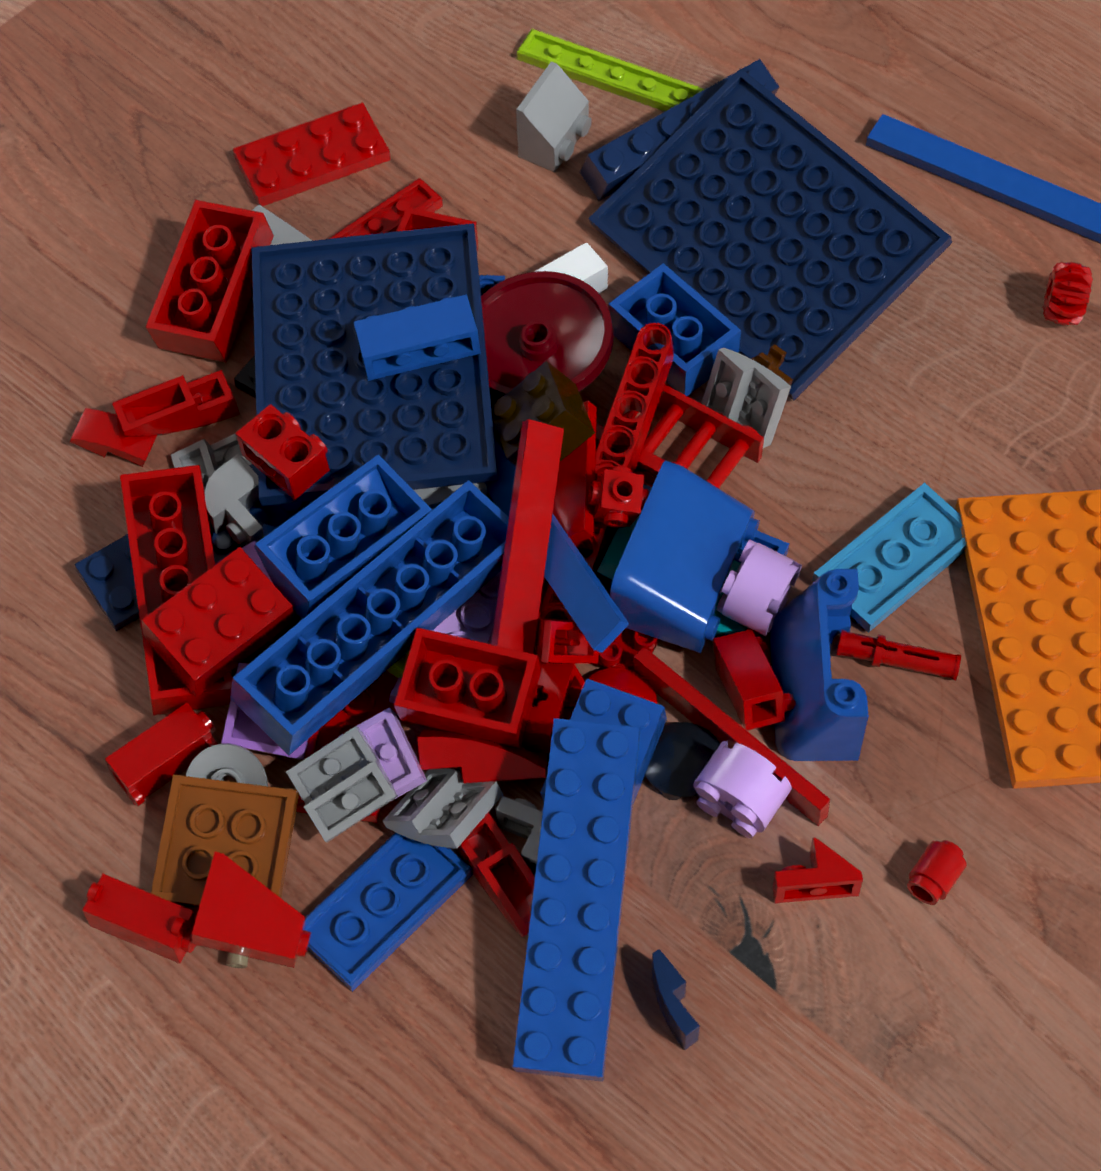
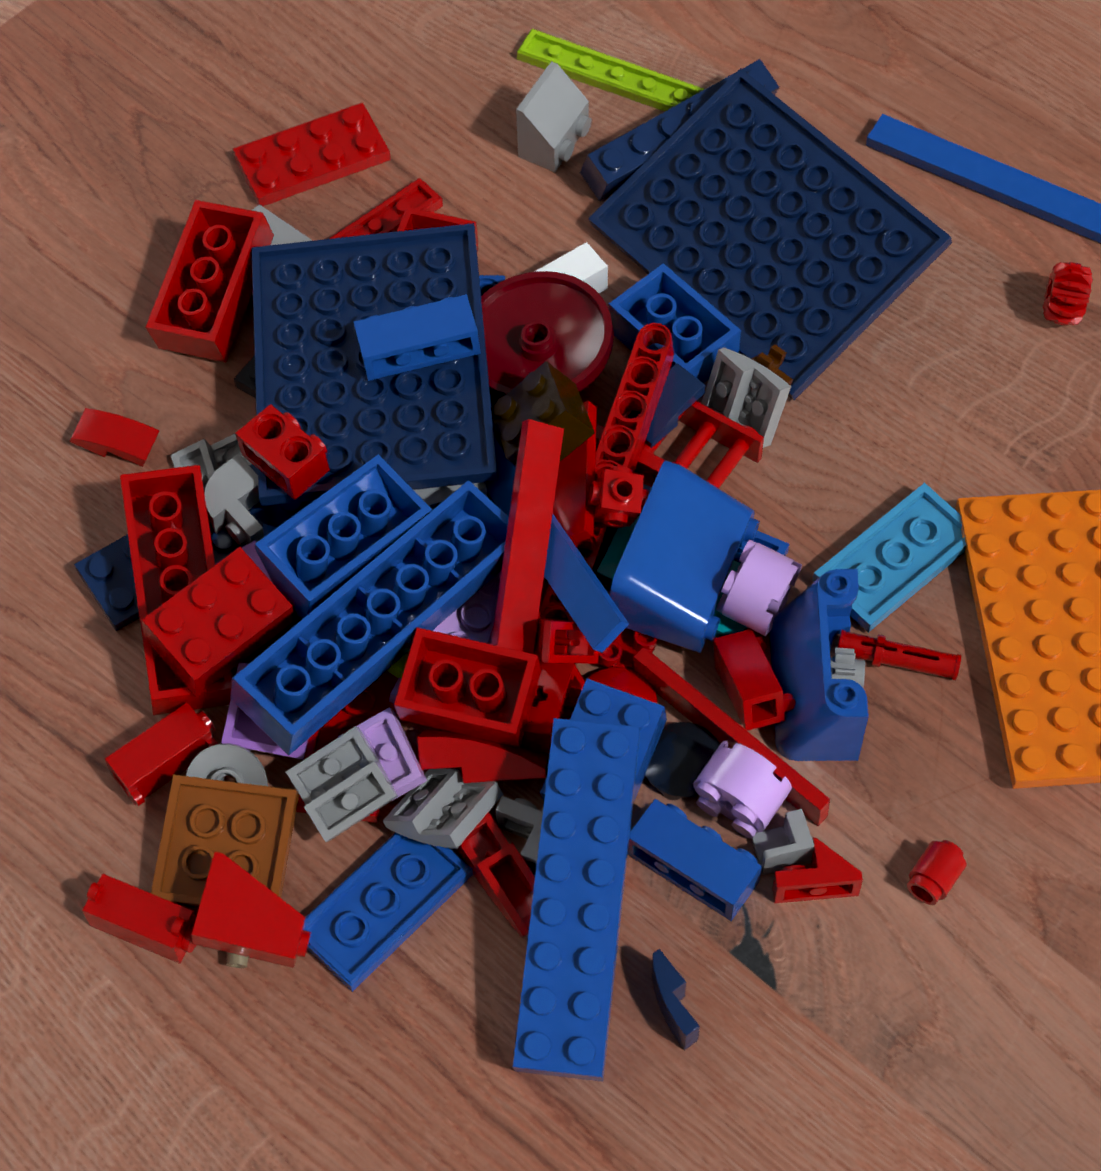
(177, 406): red slope -> none
(678, 394): none -> dark blue slope
(694, 858): none -> blue brick
(785, 844): none -> light grey panel
(846, 666): none -> light grey gear

